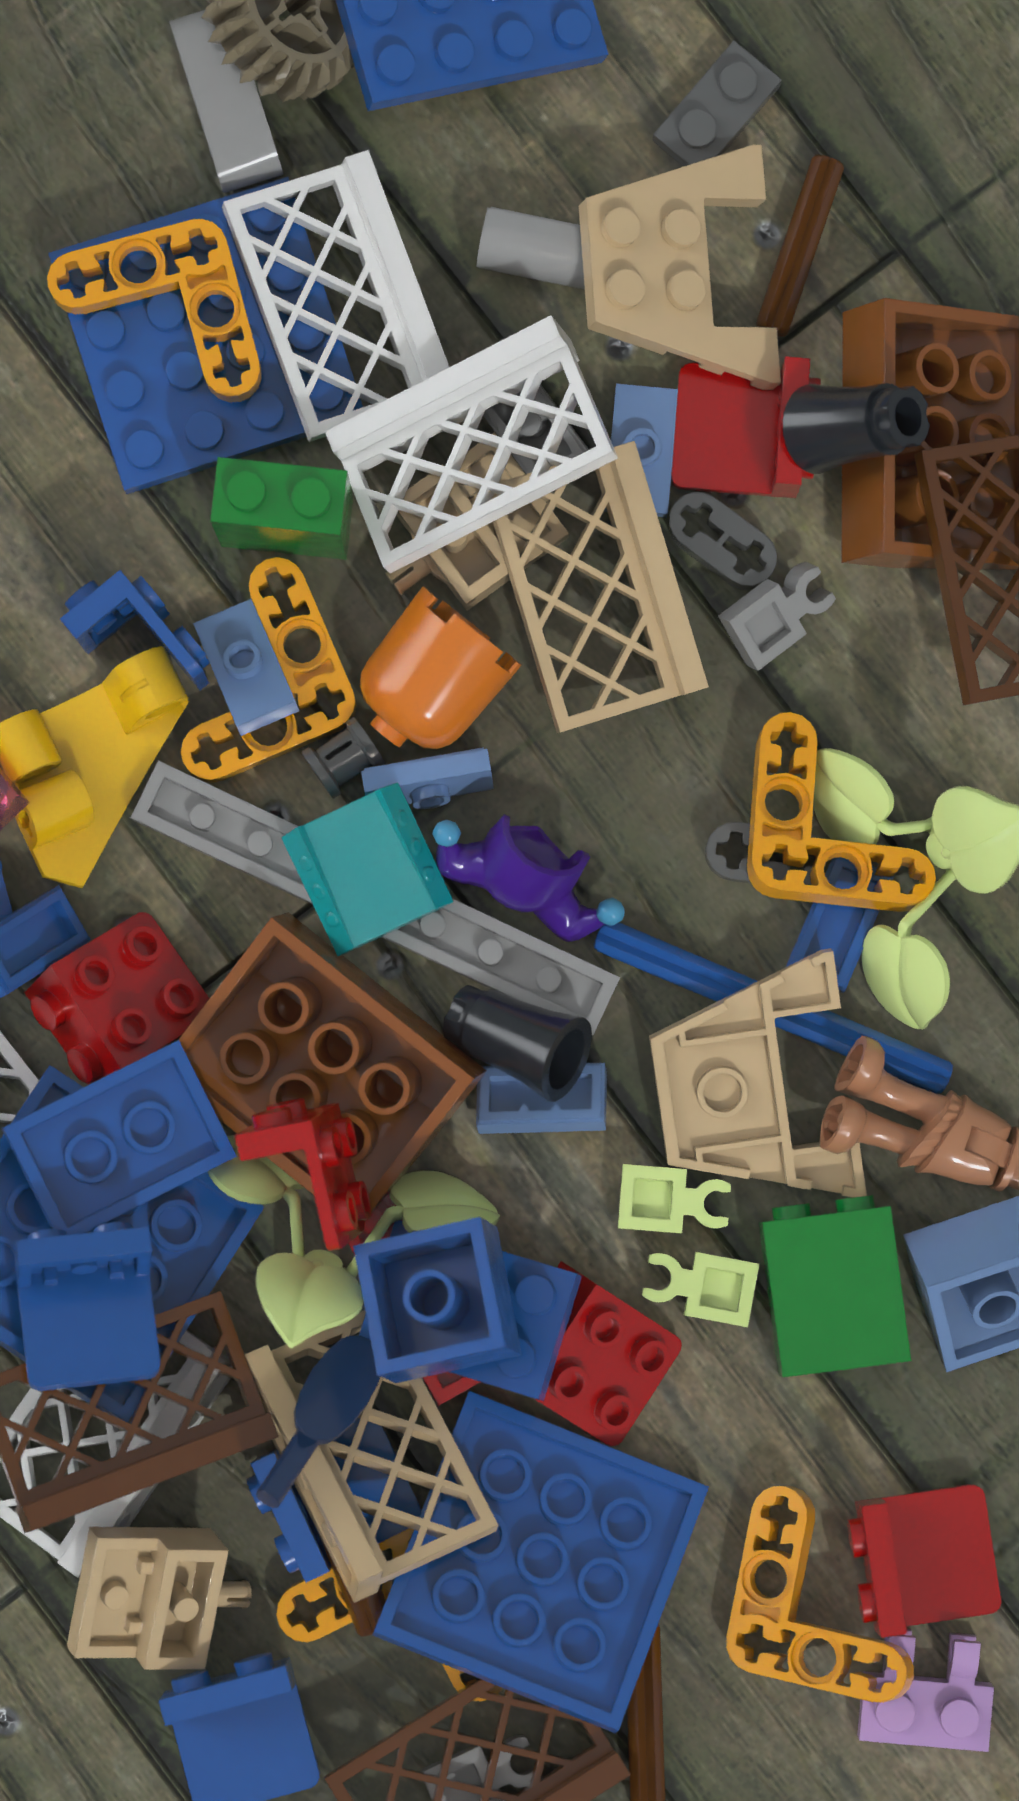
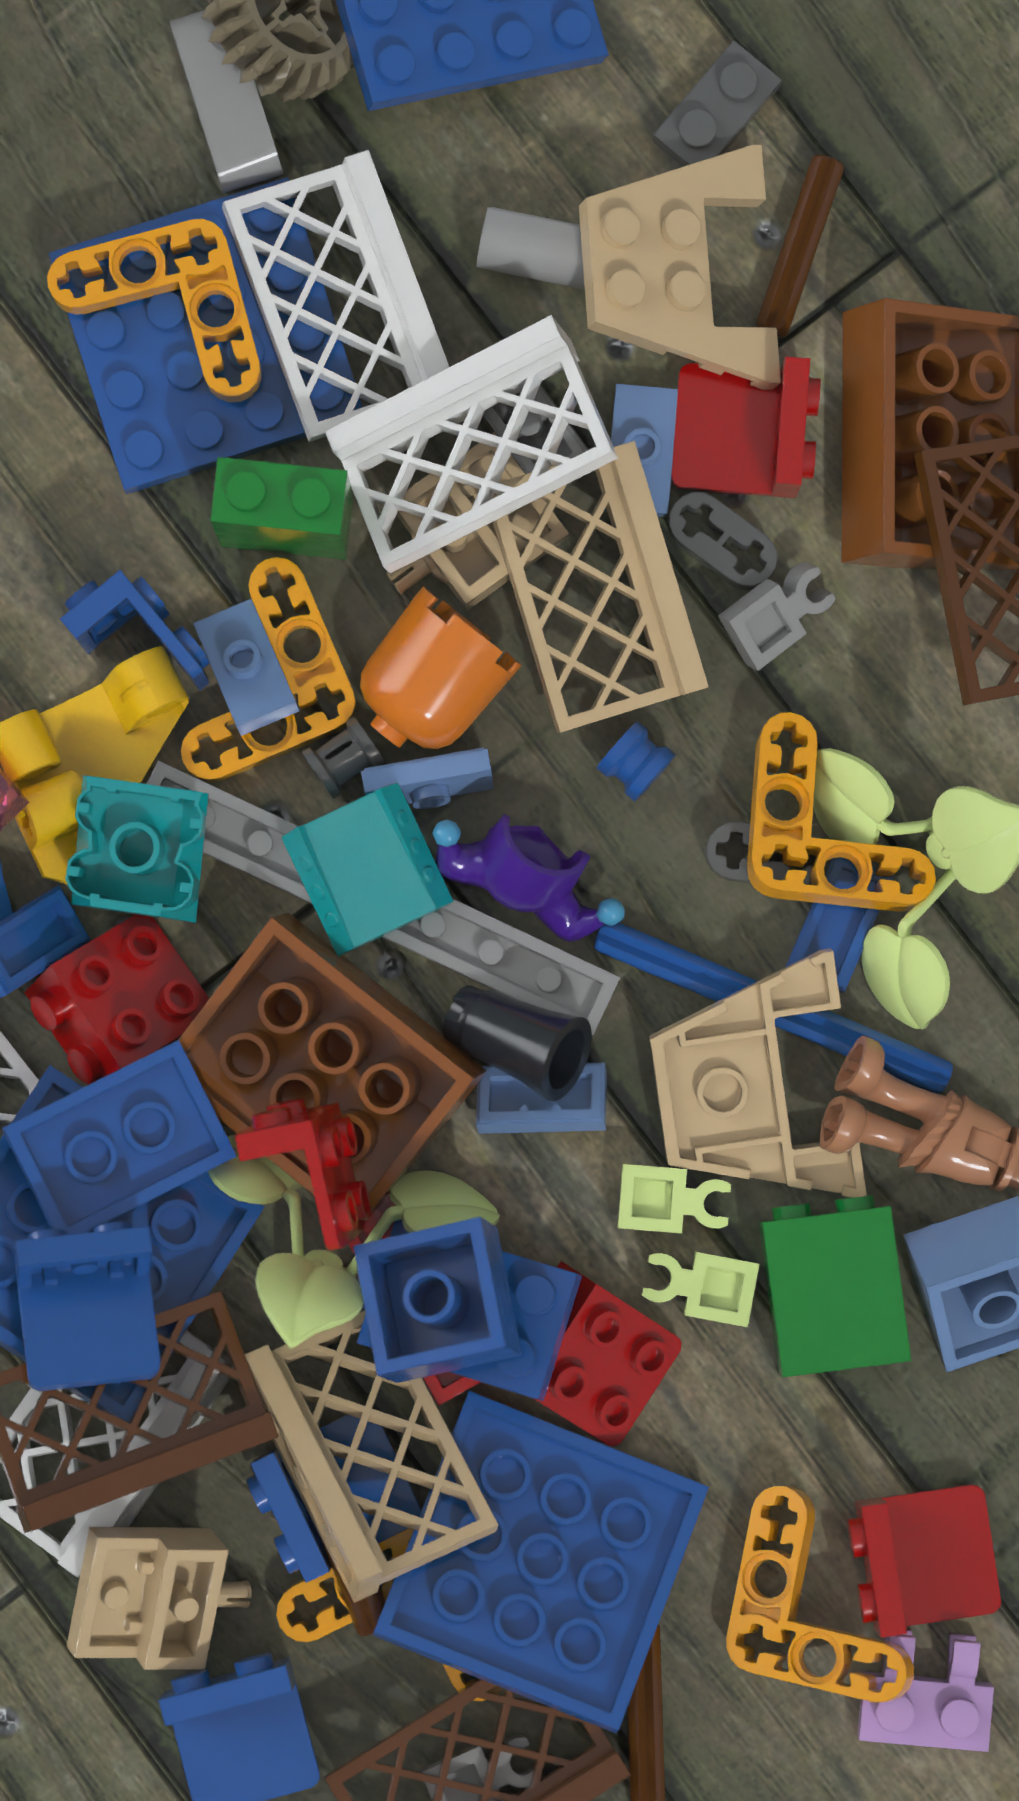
(138, 848): none -> teal slope
(324, 1410): dark blue piece -> none
(636, 761): none -> blue wheel
(851, 424): black plant -> none

